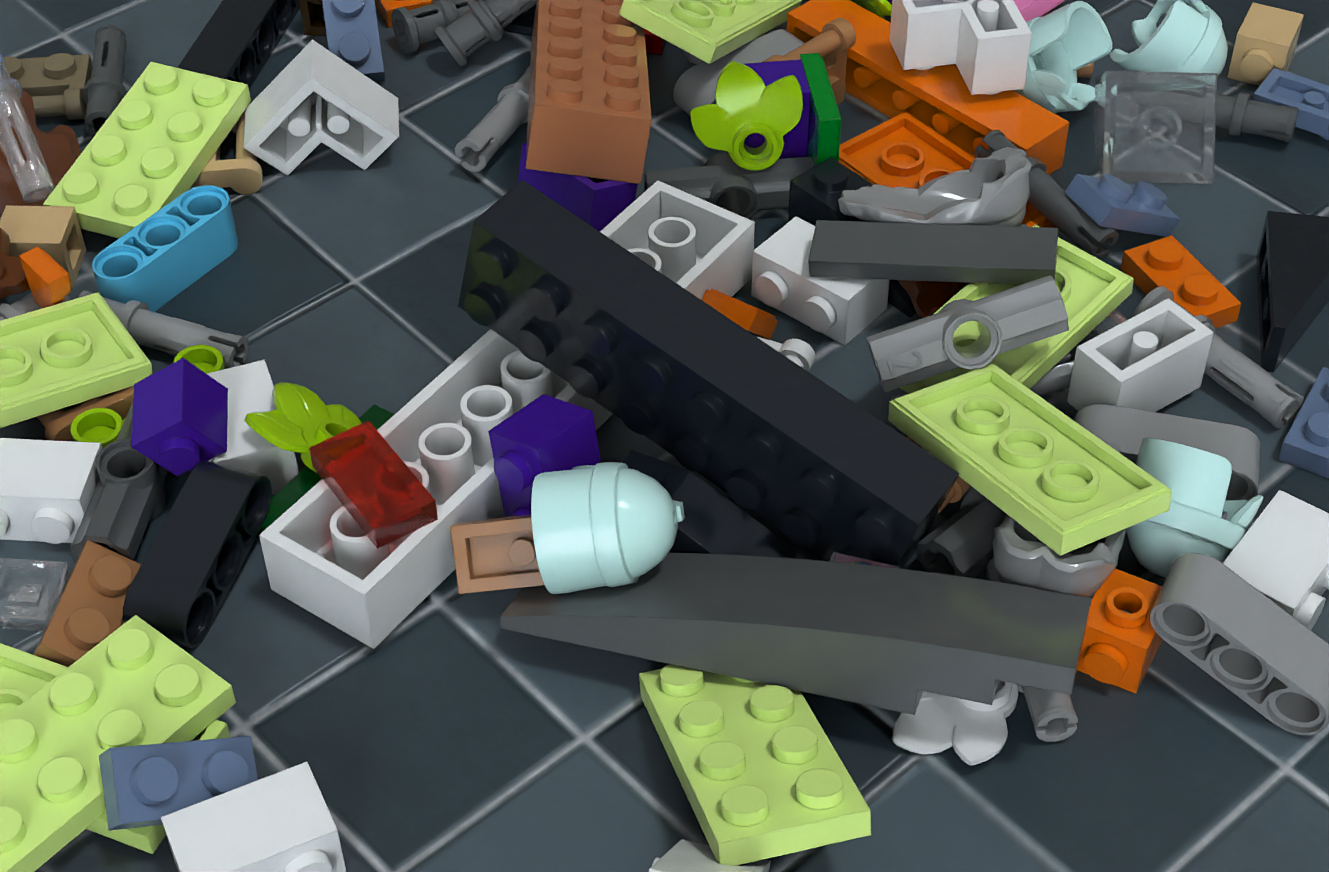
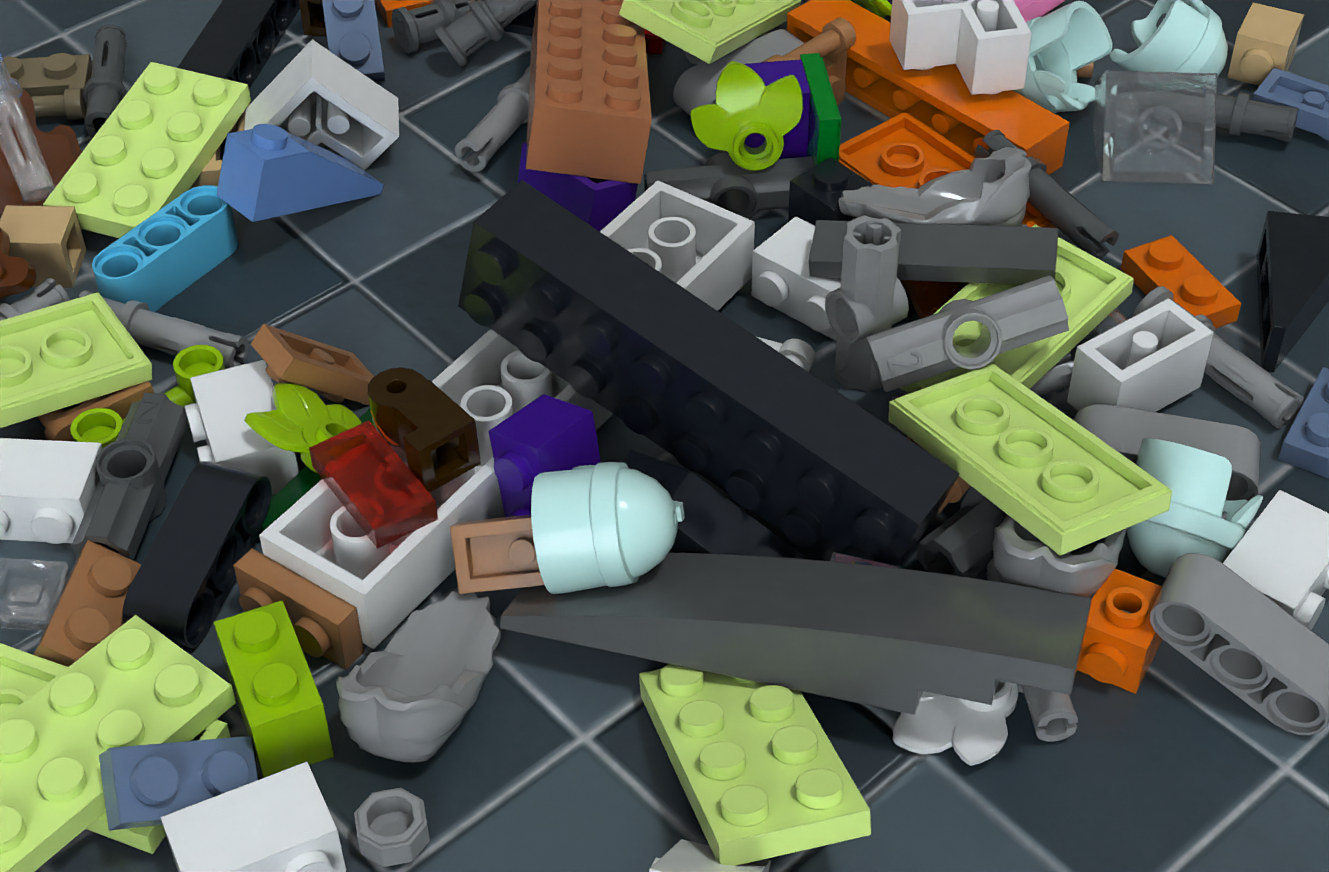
(45, 277): orange tile -> none
(179, 417): dark purple brick -> none
(274, 688): none -> lime brick
(279, 174): none -> medium blue slope
(313, 364): none -> medium nougat plate
(319, 618): none -> medium nougat plate
(391, 827): none -> light grey tile
(424, 681): none -> light grey hair
(425, 424): none -> dark brown leg
(741, 313): orange tile -> none
(867, 300): none -> light grey piece
(1123, 204): sand blue plate -> none

